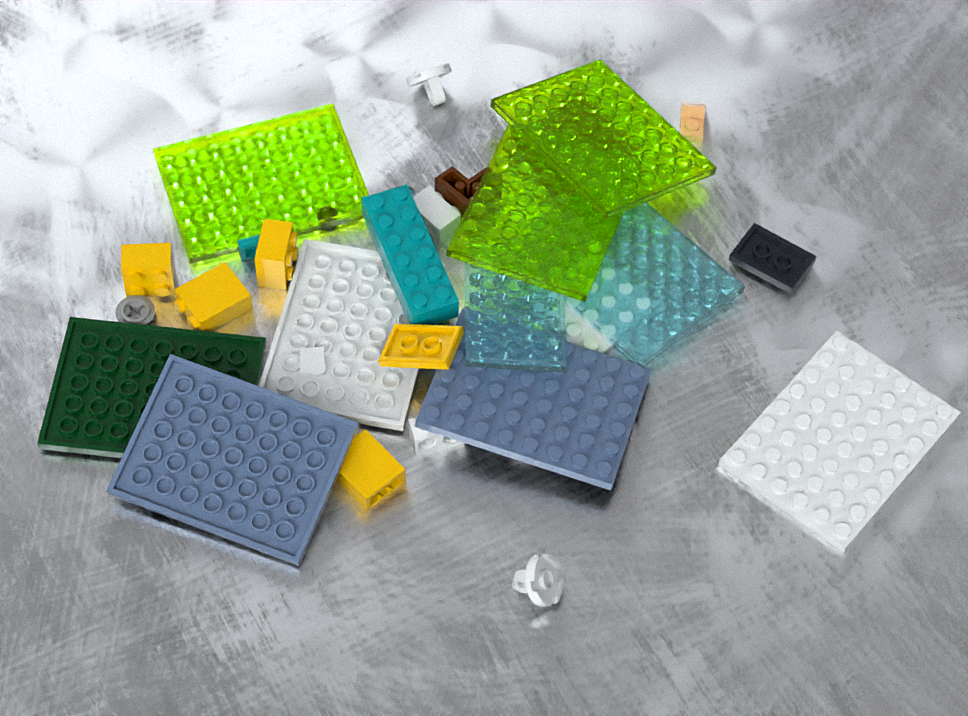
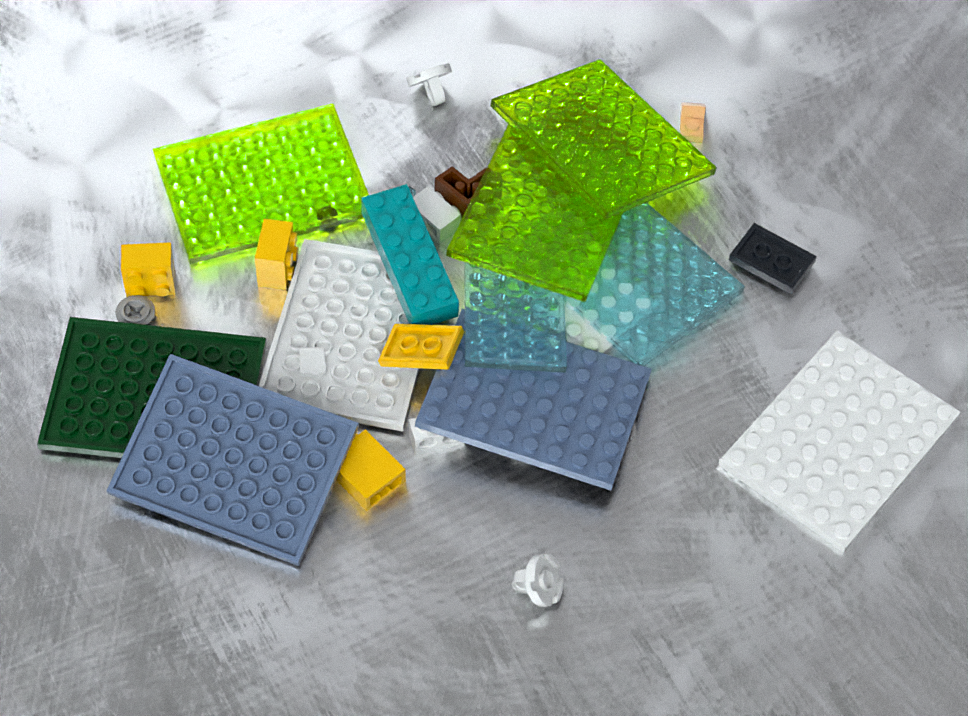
(213, 299): yellow brick -> none
(248, 247): teal tile -> none

